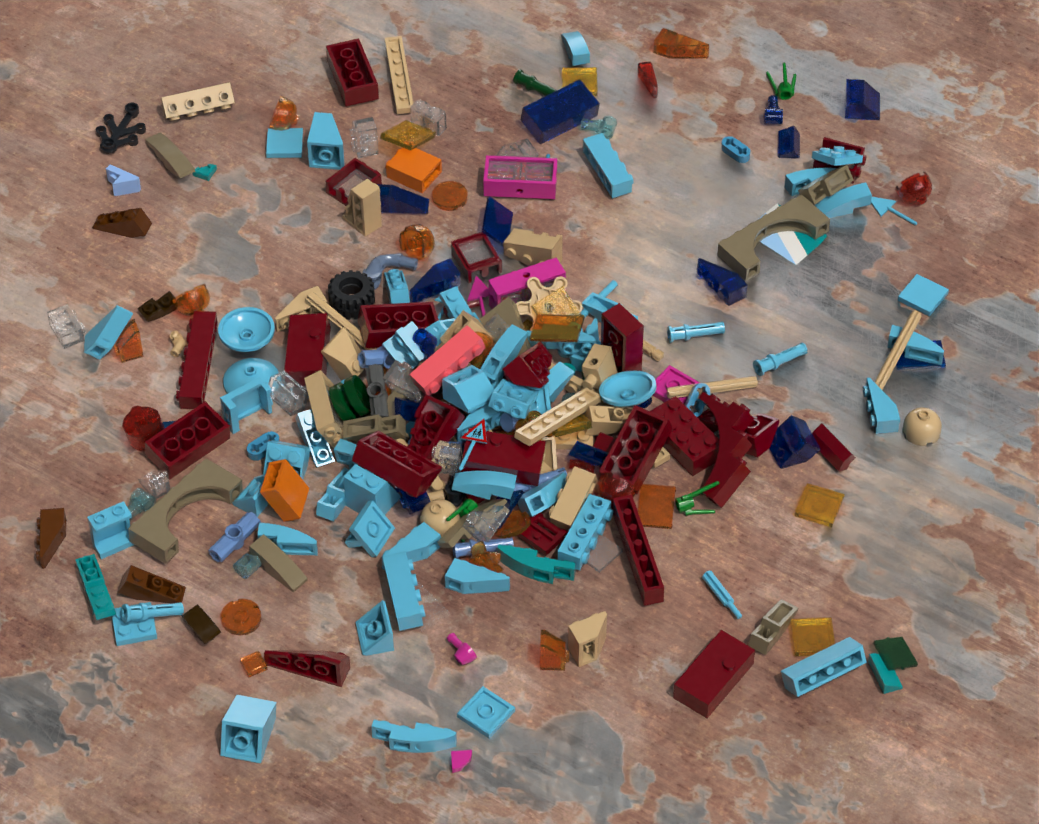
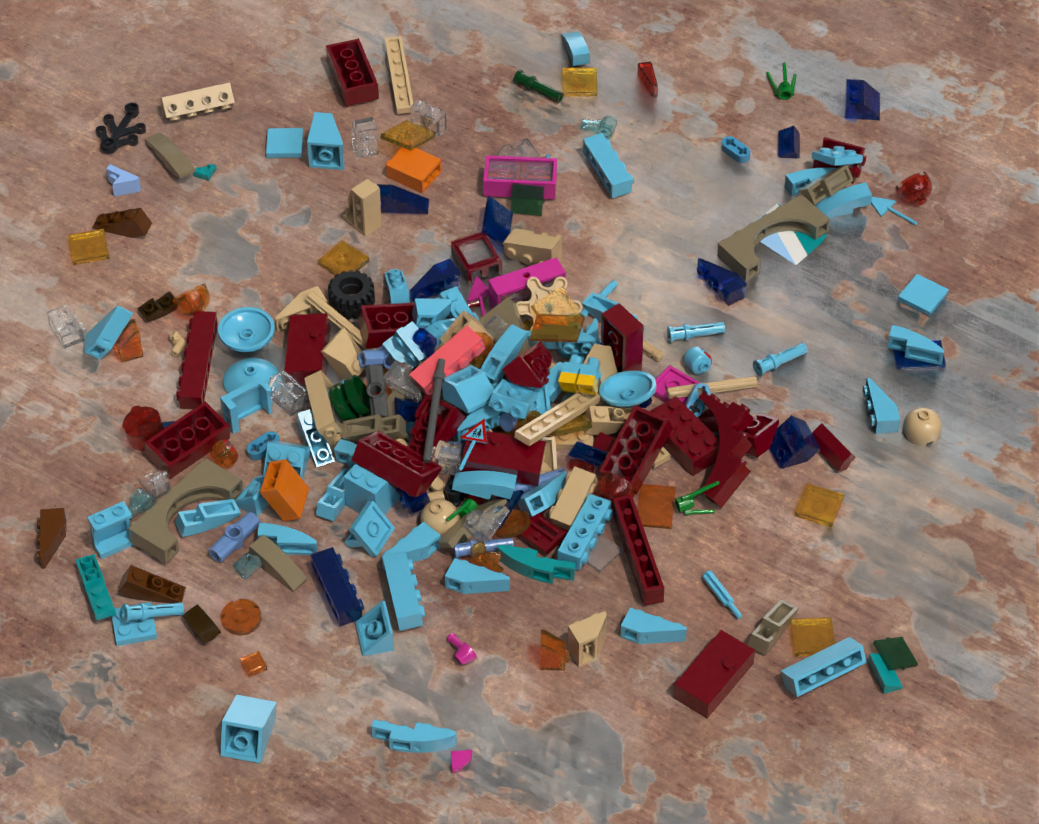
(88, 246): none -> clear yellow tile
(206, 516): none -> medium azure slope
(224, 454): none -> clear orange head
(284, 115): clear orange cylinder -> none
(317, 665): dark red wedge -> none
(336, 586): none -> clear blue brick
(343, 258): none -> clear yellow tile
(348, 177): dark red window -> none
(380, 262): sand blue piece -> none
(417, 241): clear orange cylinder -> none
(430, 310): none -> medium azure slope
(438, 378): none -> dark grey bar
(450, 195): clear orange tile -> none
(486, 712): medium azure tile -> none
(527, 199): none -> clear green piece
(559, 111): clear blue brick -> none
(580, 377): none -> hips
(648, 629): none -> medium azure slope
(678, 46): clear orange slope -> none
(697, 359): none -> medium azure head
(773, 113): clear blue pin -> none
(897, 349): tan axle -> none

